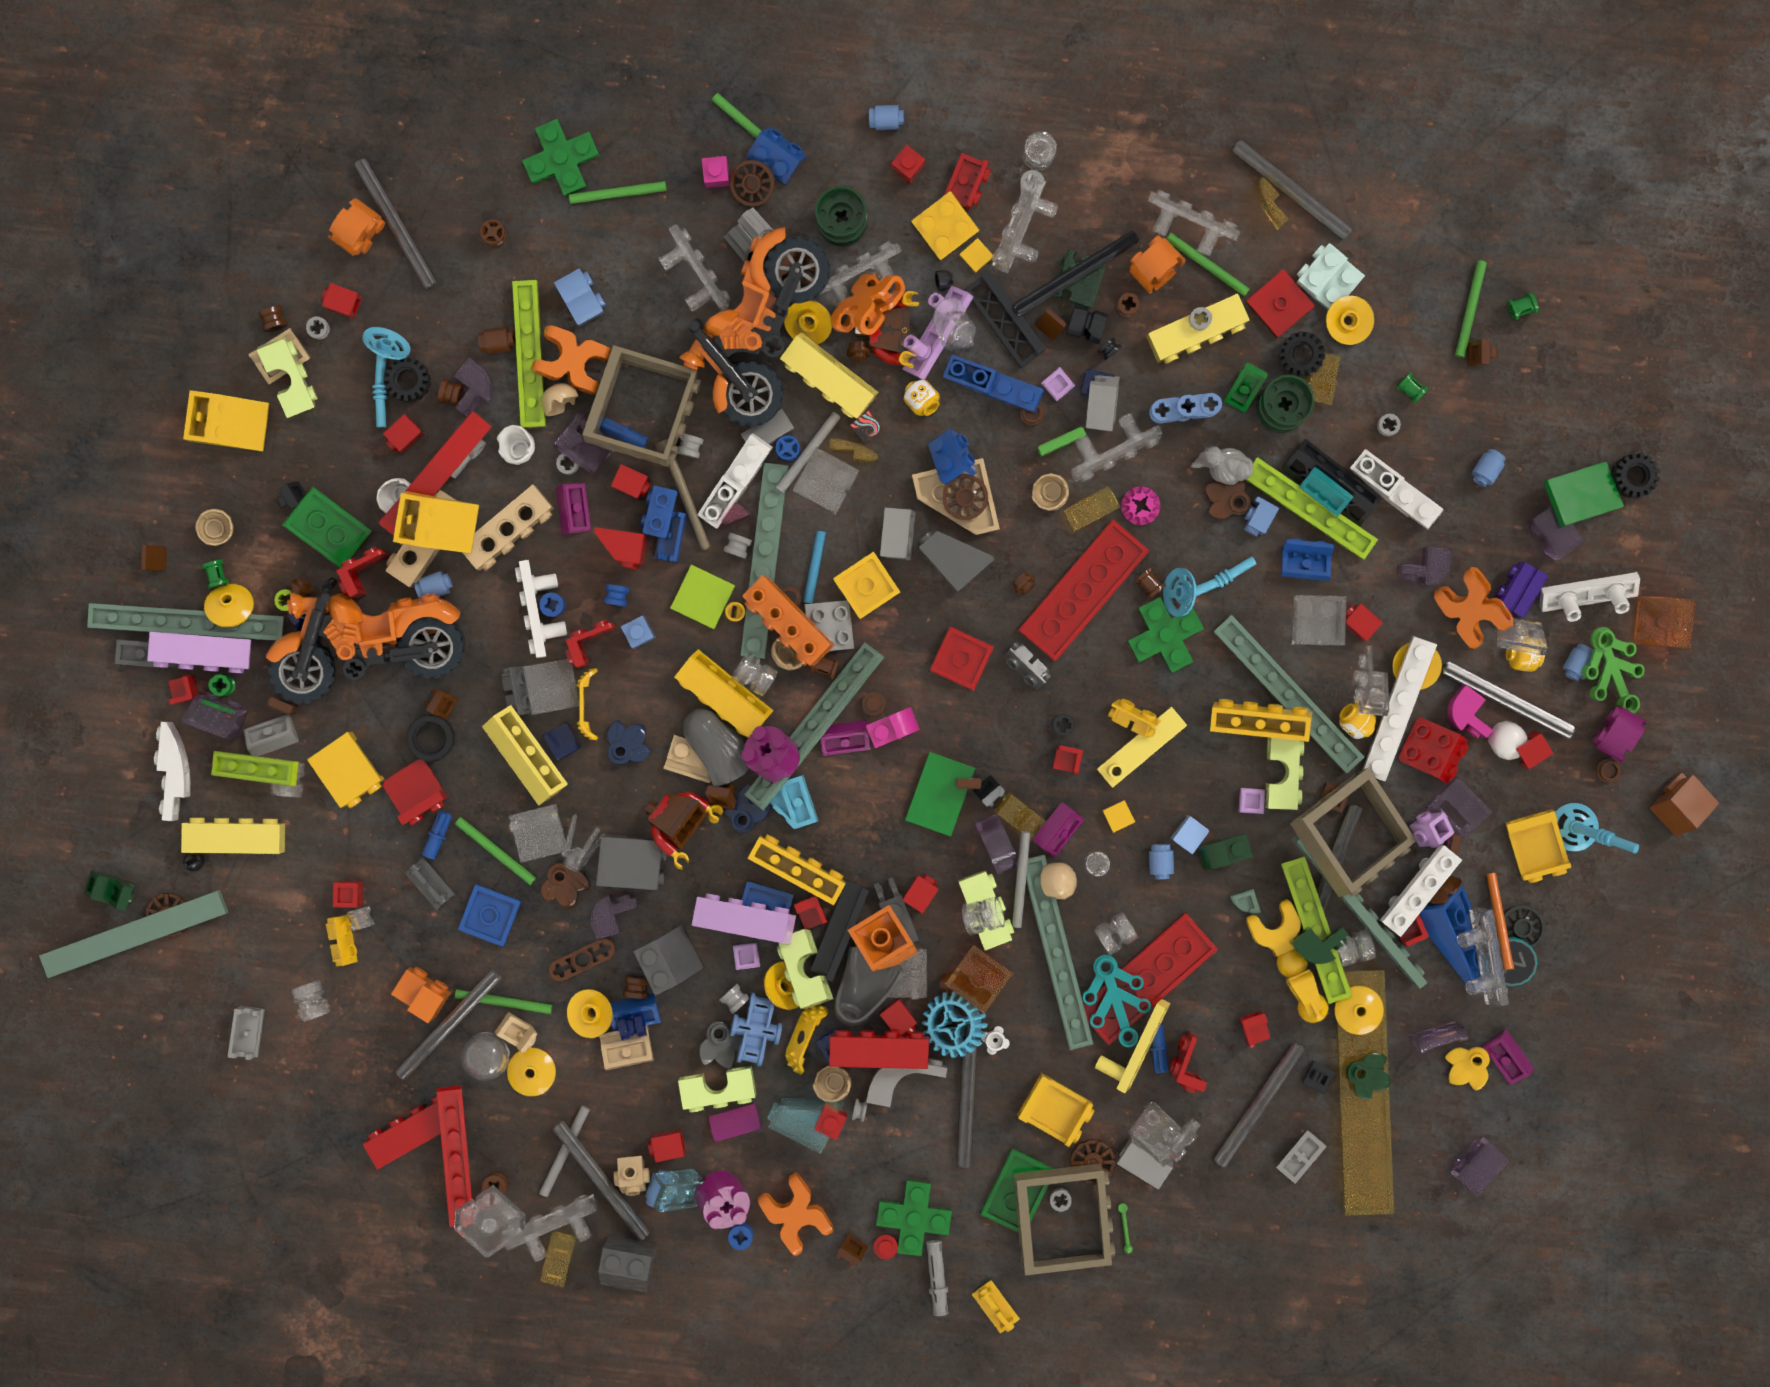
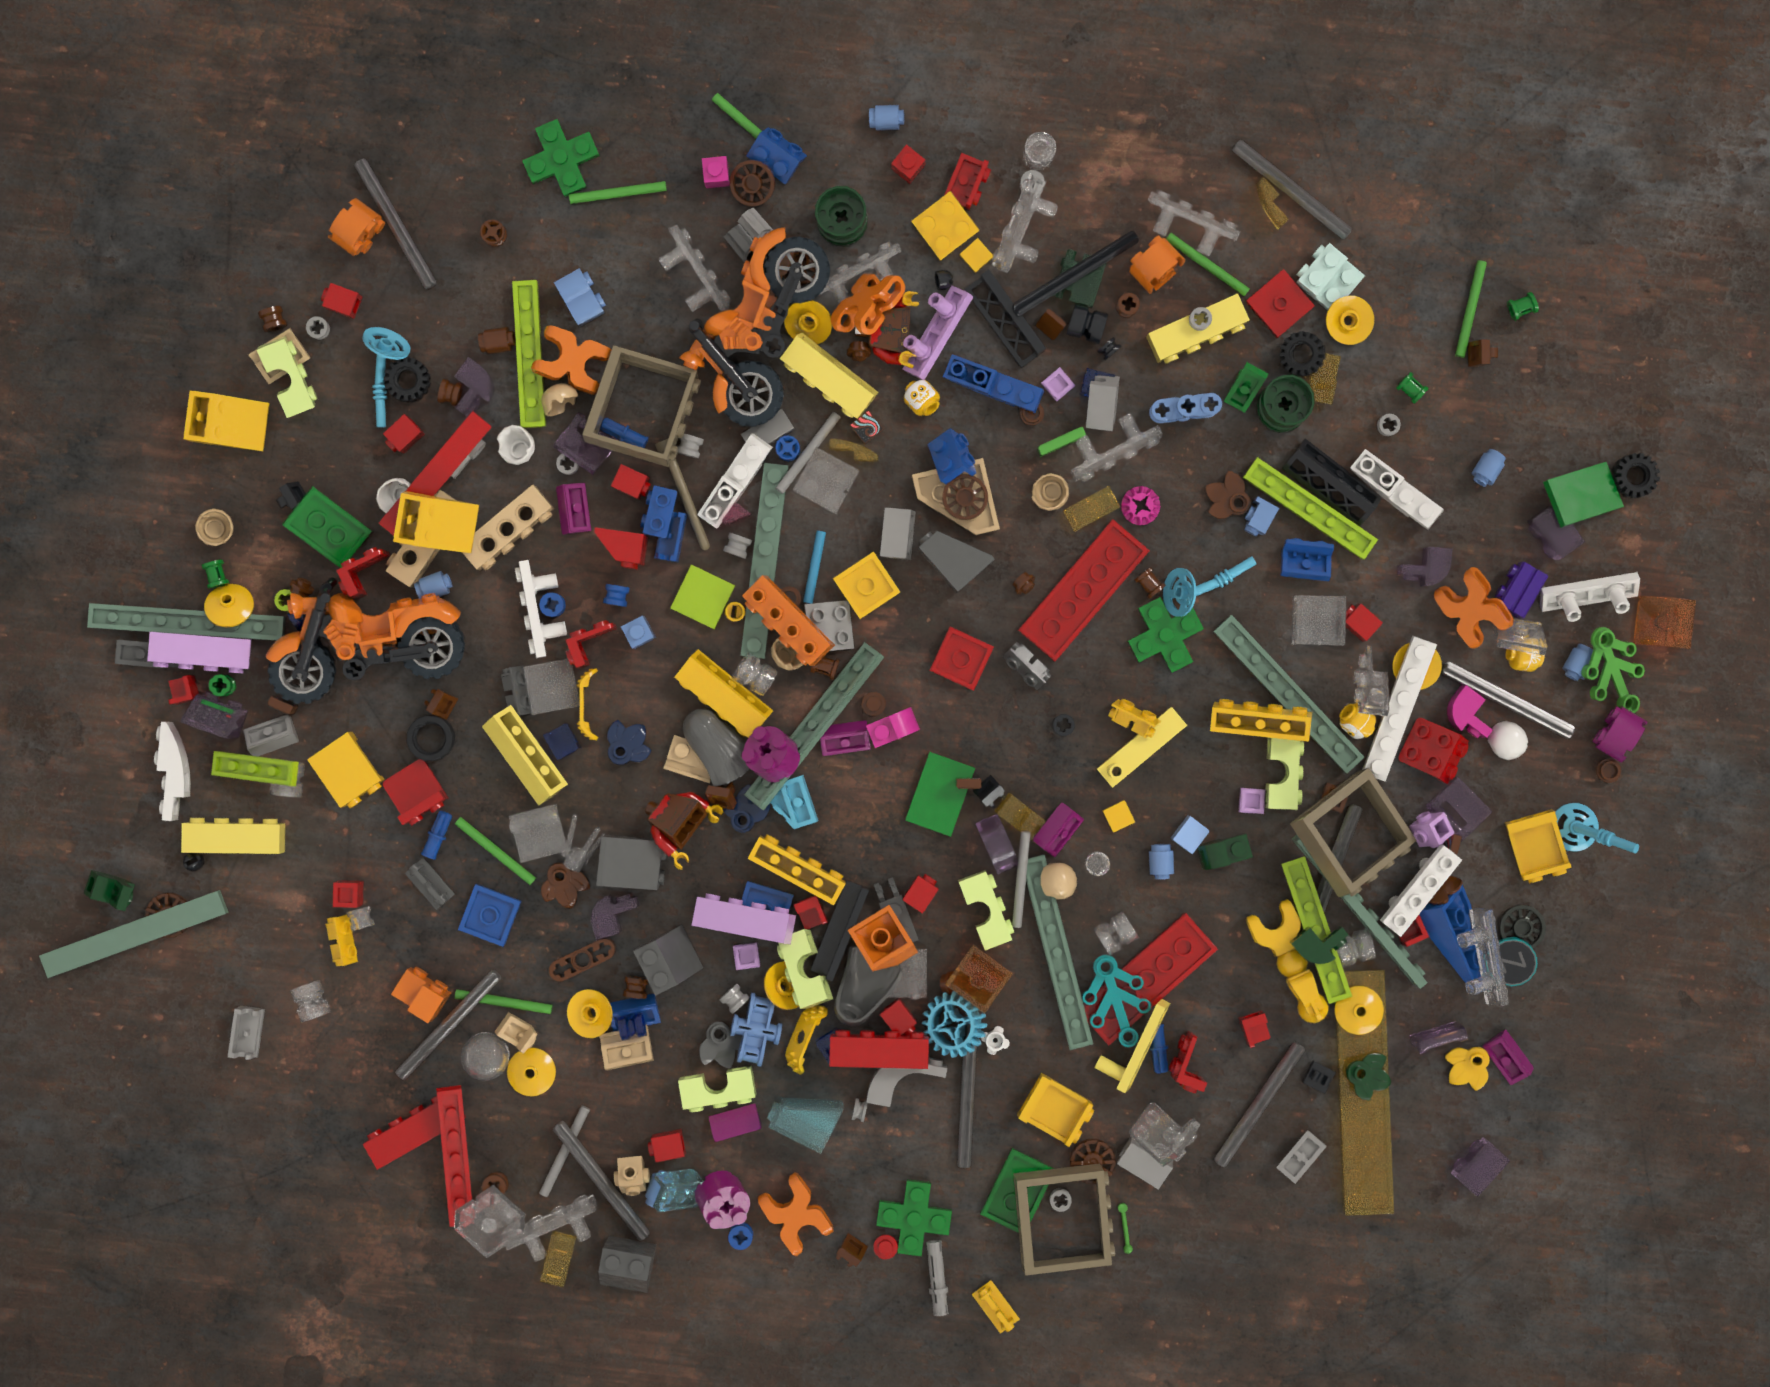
(153, 558): reddish brown slope -> none
(830, 1121): red brick -> none
(832, 1084): tan hair -> none
(954, 325): clear piece -> none
(991, 913): clear wheel -> none
(1067, 759): red panel -> none
(1225, 465): light grey hair -> none
(1246, 901): sand green tile -> none
(1326, 491): teal plate -> none
(1500, 921): orange bar -> none
(1533, 750): red panel -> none
(1684, 804): dark orange plate -> none

